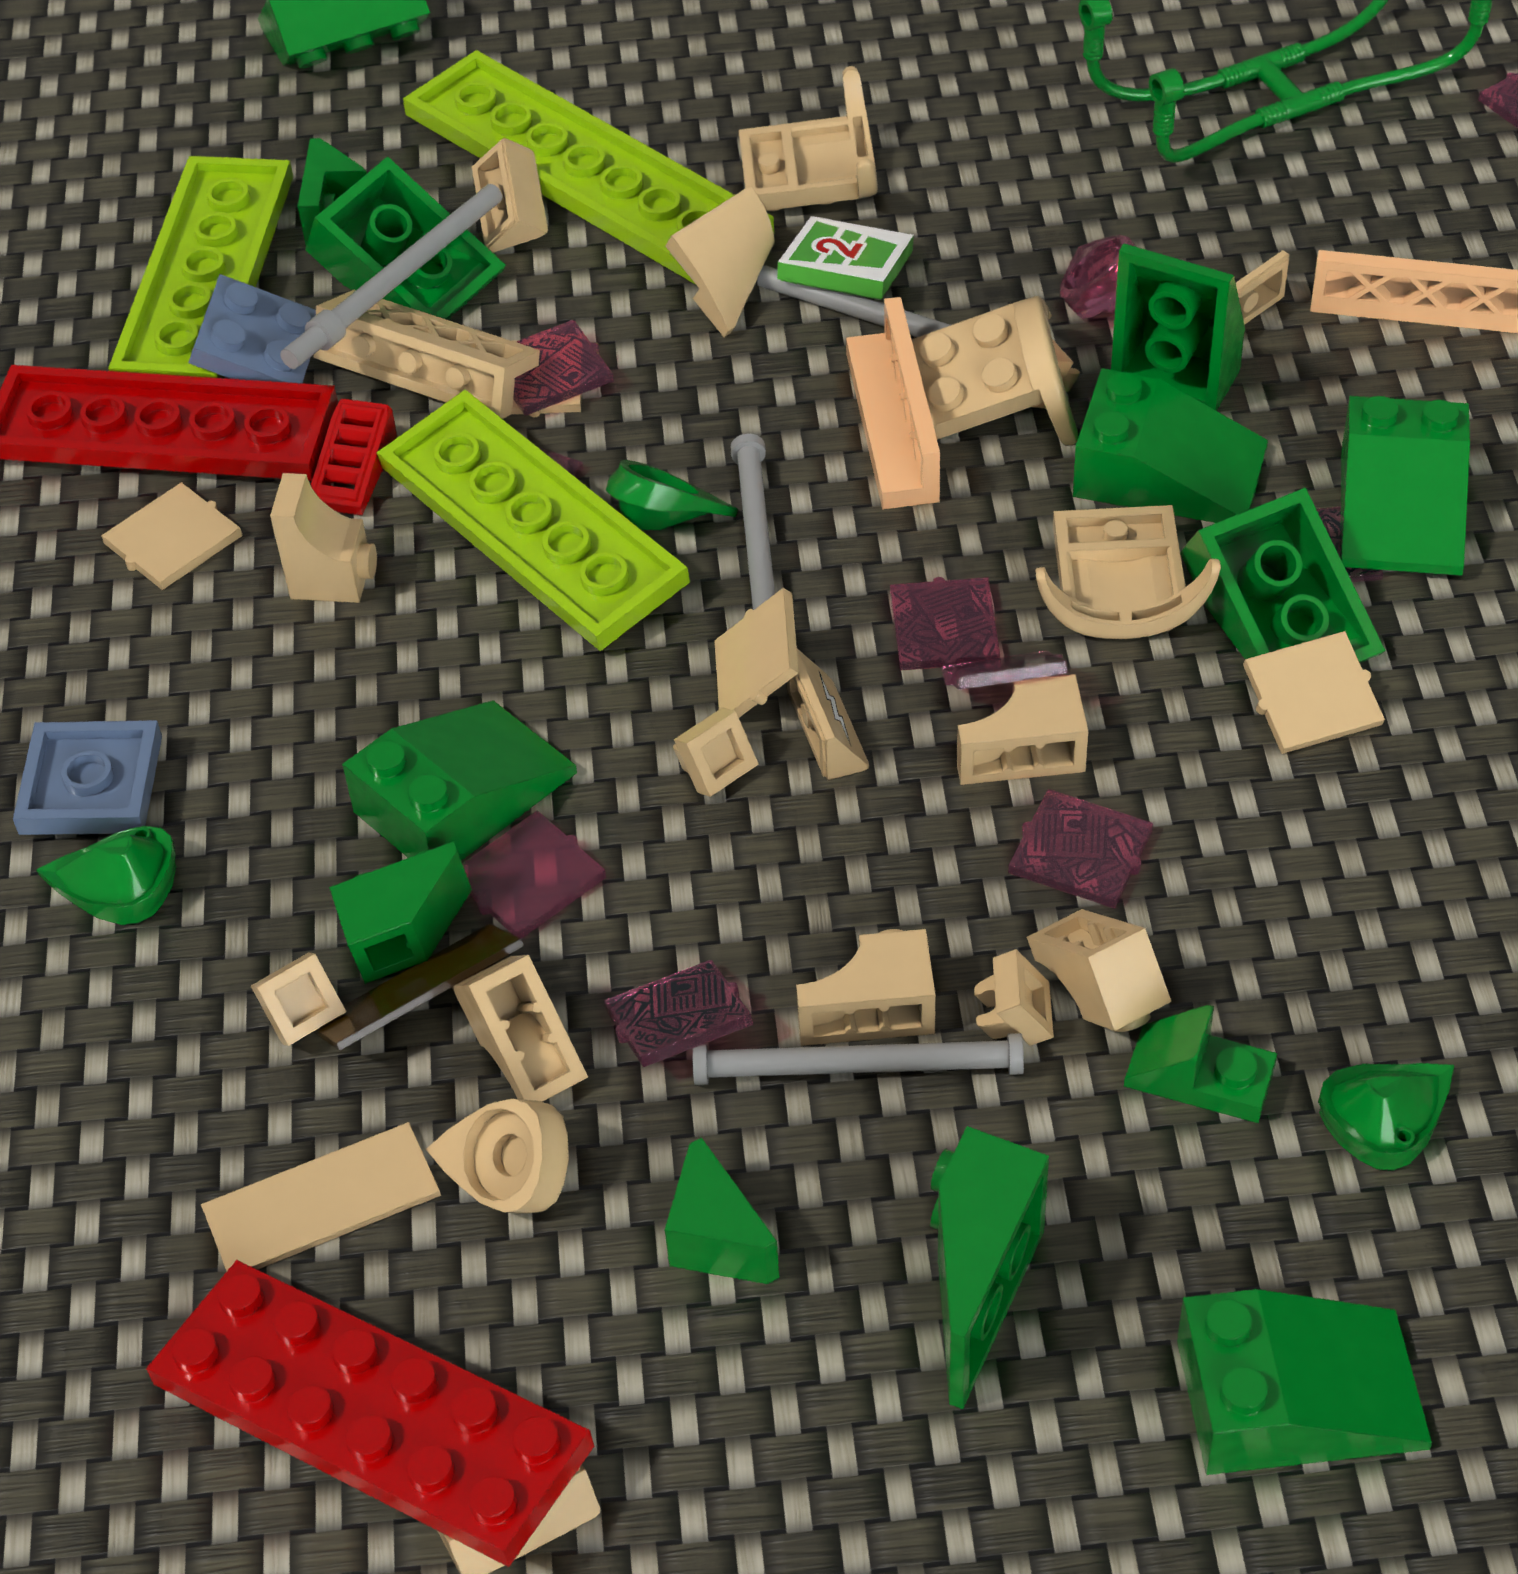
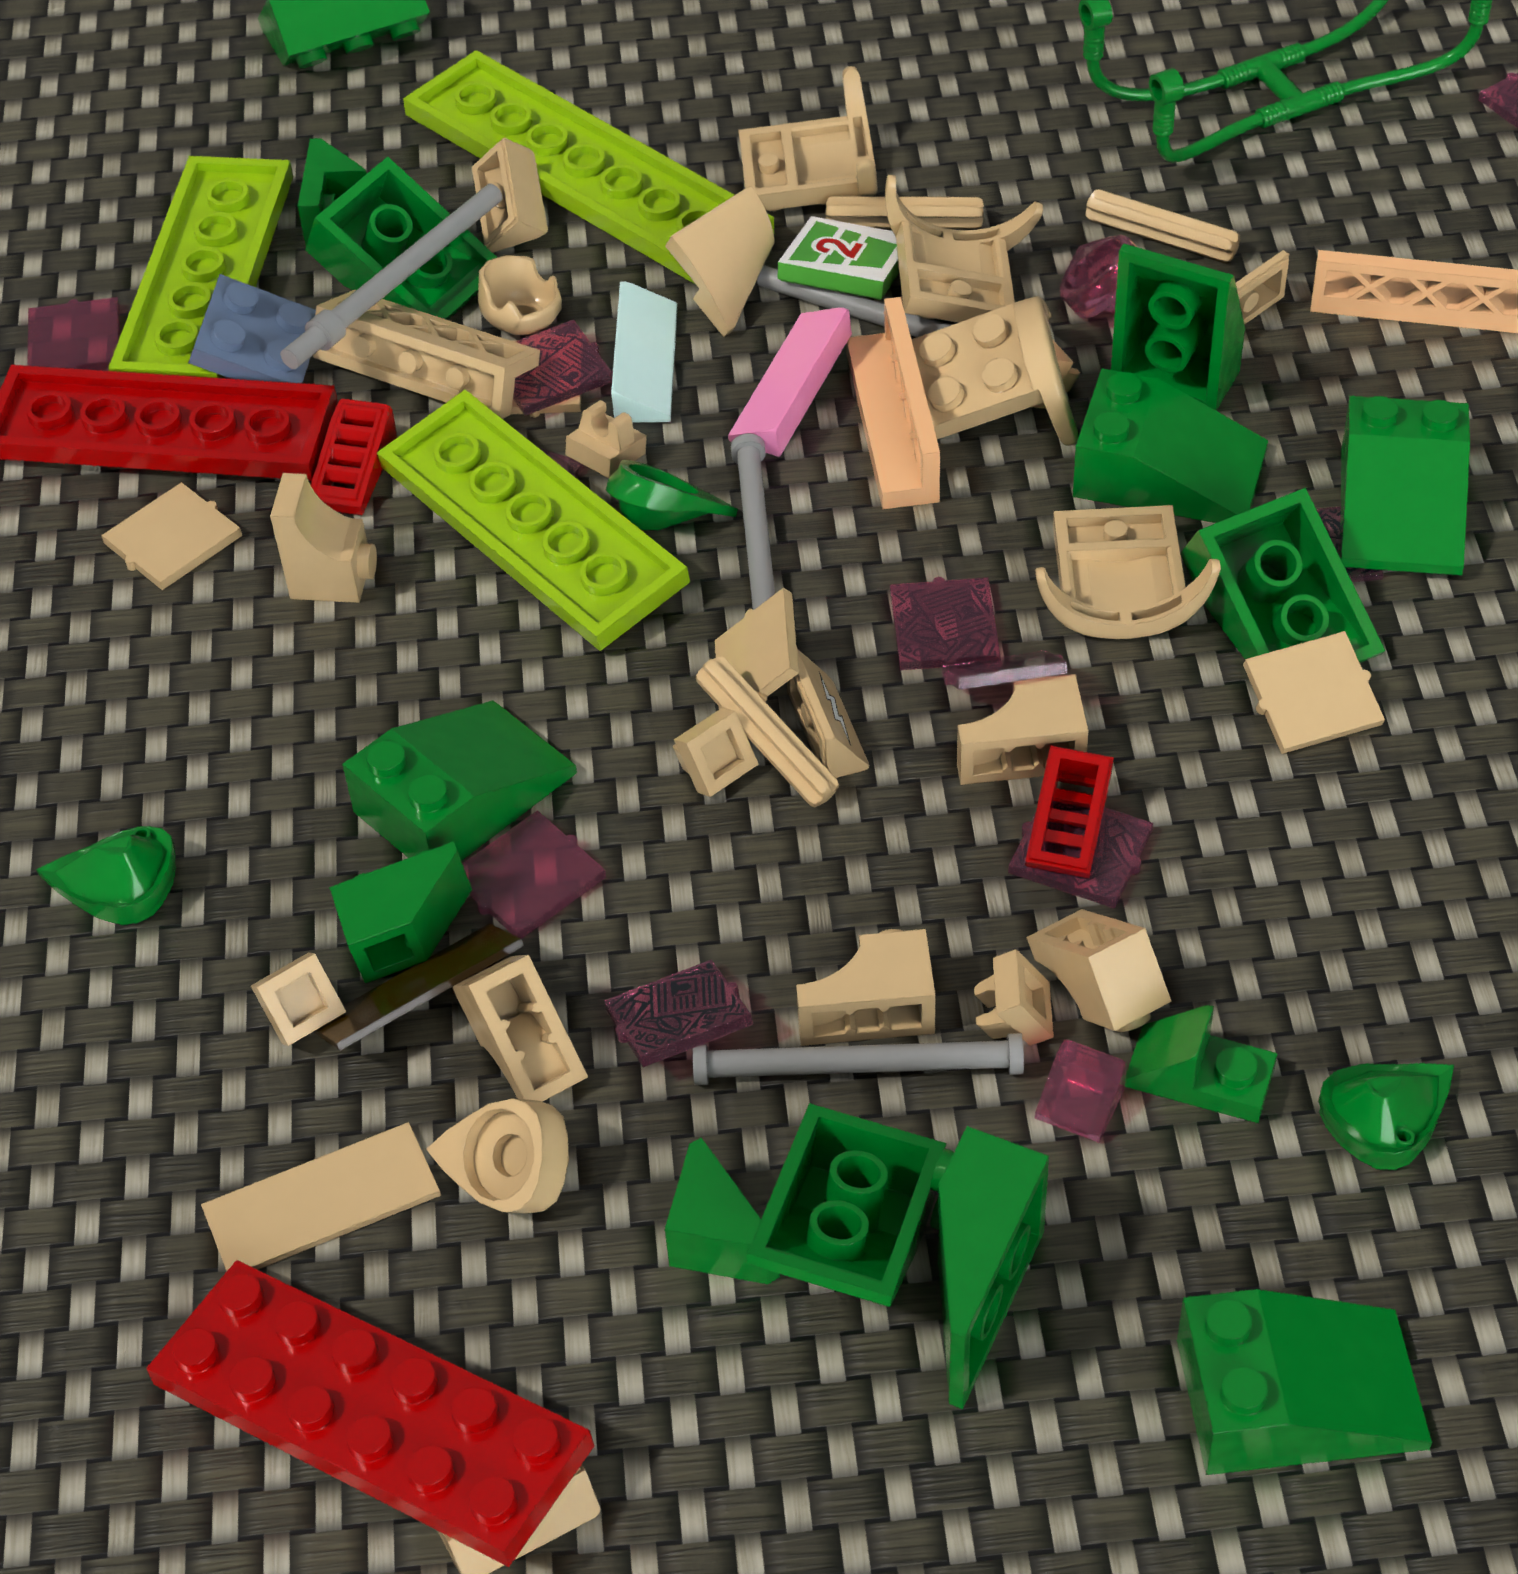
(74, 334): none -> clear pink piece
(87, 777): sand blue plate -> none
(516, 296): none -> tan hair
(604, 440): none -> tan tile
(644, 355): none -> light aqua slope
(768, 732): none -> tan axle
(794, 378): none -> bright pink slope
(848, 1205): none -> green slope
(938, 211): none -> tan axle
(950, 270): none -> tan piece
(1078, 769): none -> red slope
(1082, 1090): none -> clear pink slope
(1162, 225): none -> tan axle

